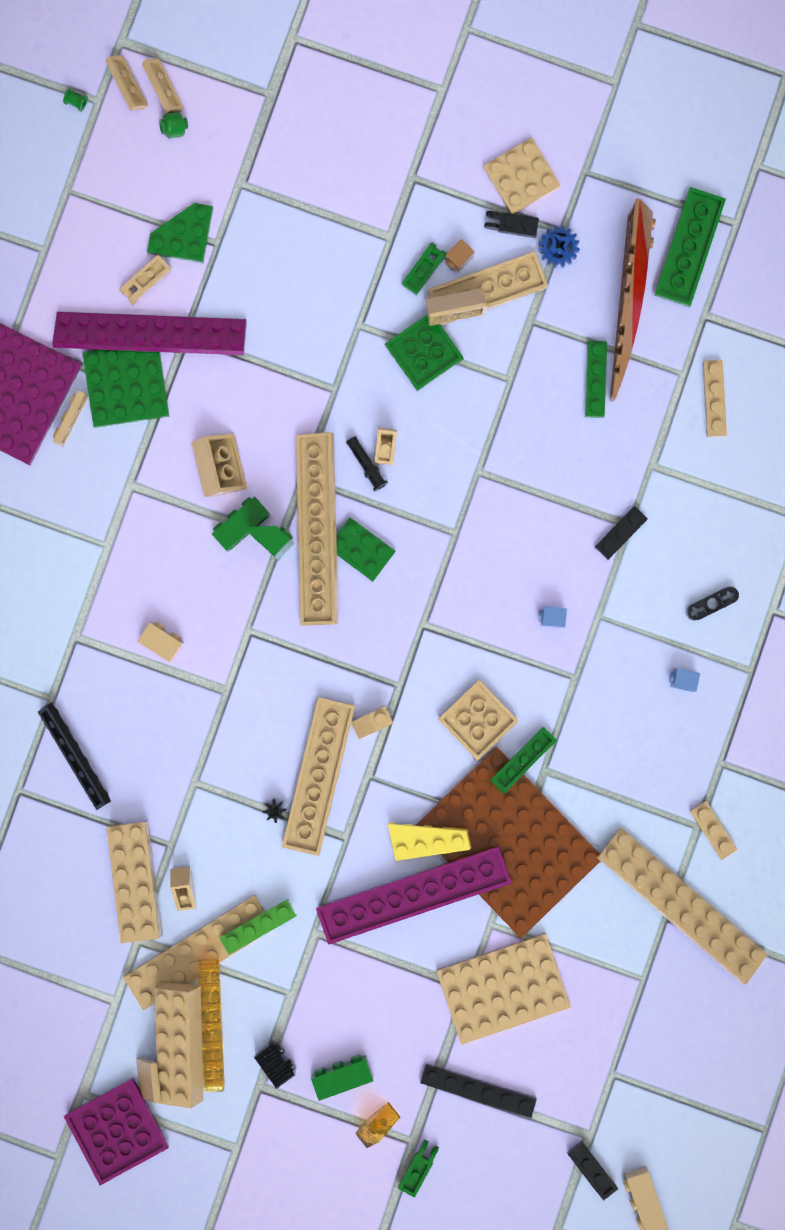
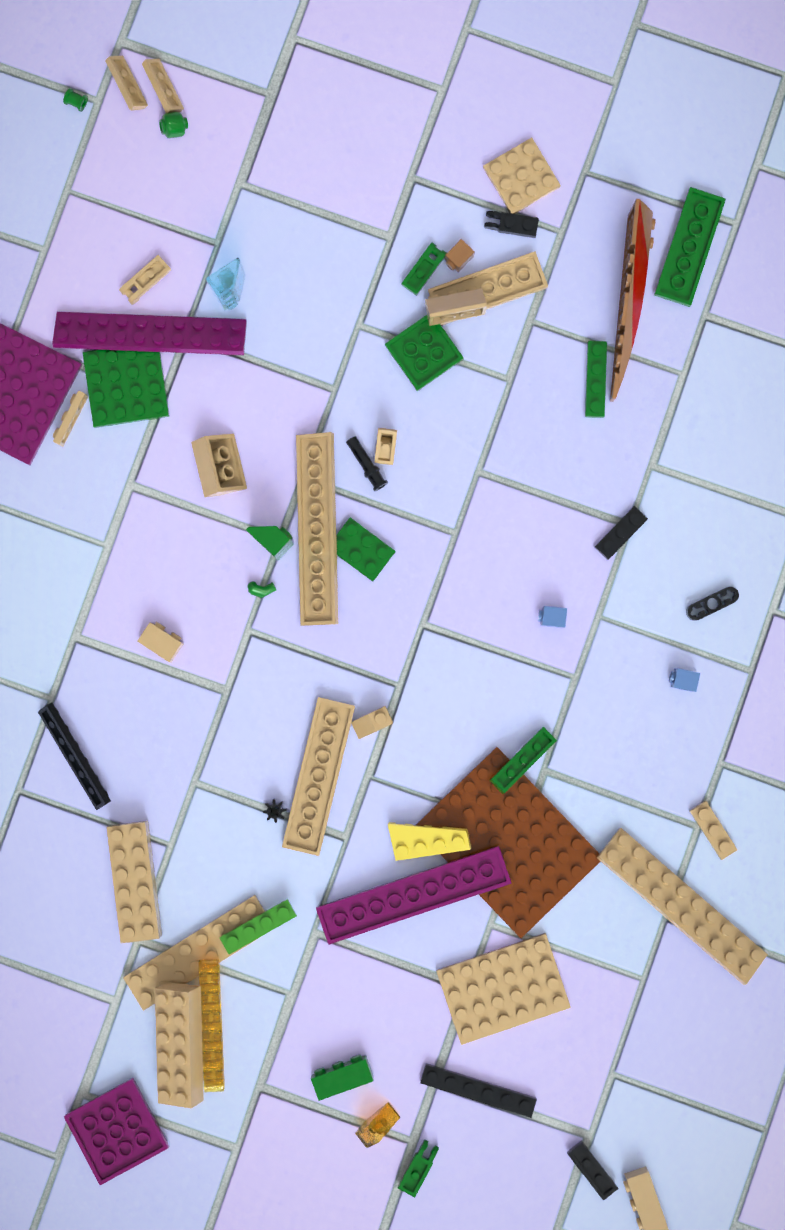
(148, 1079): tan tile -> none
(182, 888): tan slope -> none
(183, 235): green plate -> none
(228, 284): none -> clear light blue slope
(234, 529): green brick -> none
(259, 591): none -> green arm
(275, 1064): black brick -> none
(478, 720): tan plate -> none
(565, 241): blue gear -> none
(714, 398): tan plate -> none

